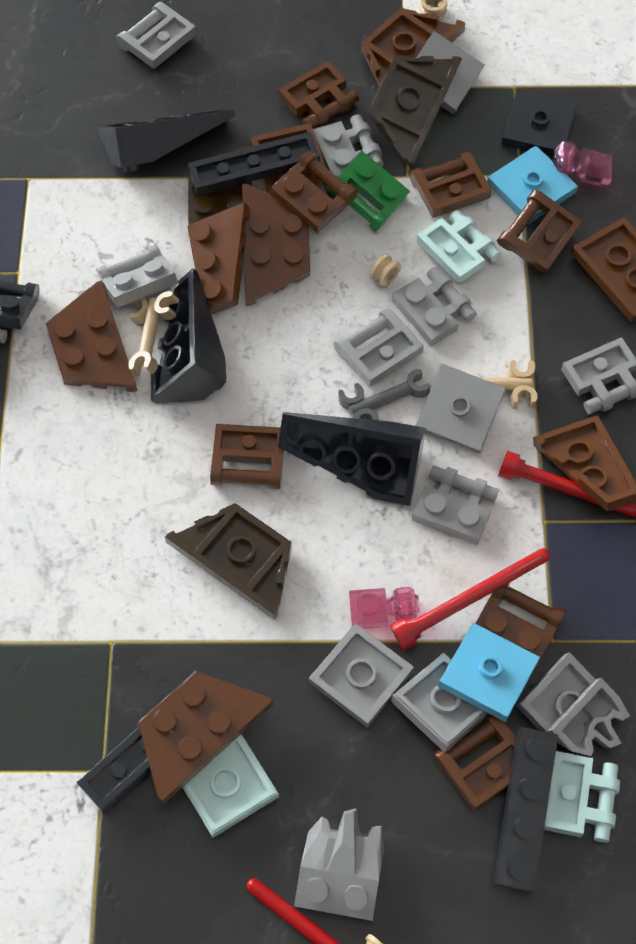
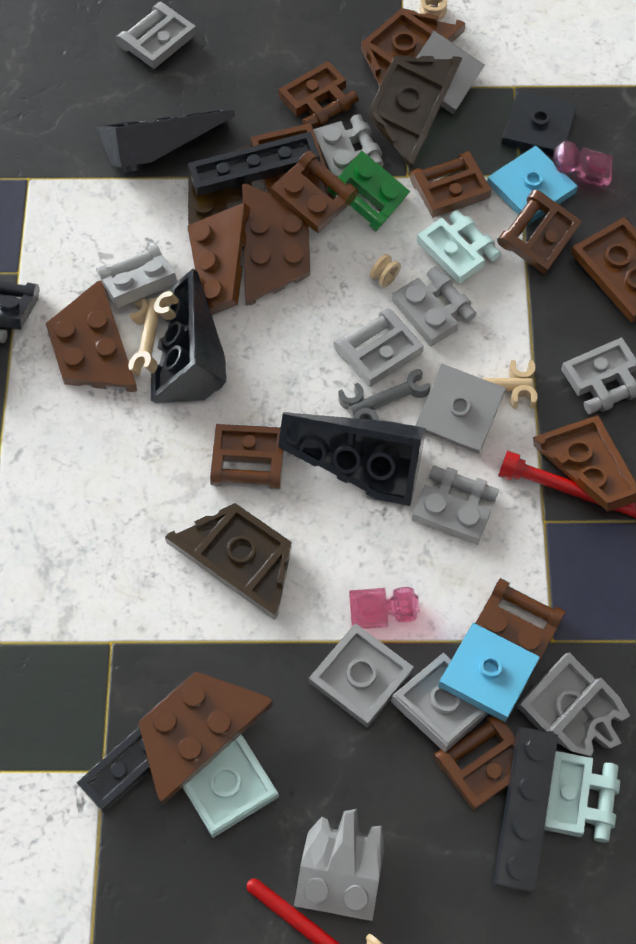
(409, 630): red piece -> none

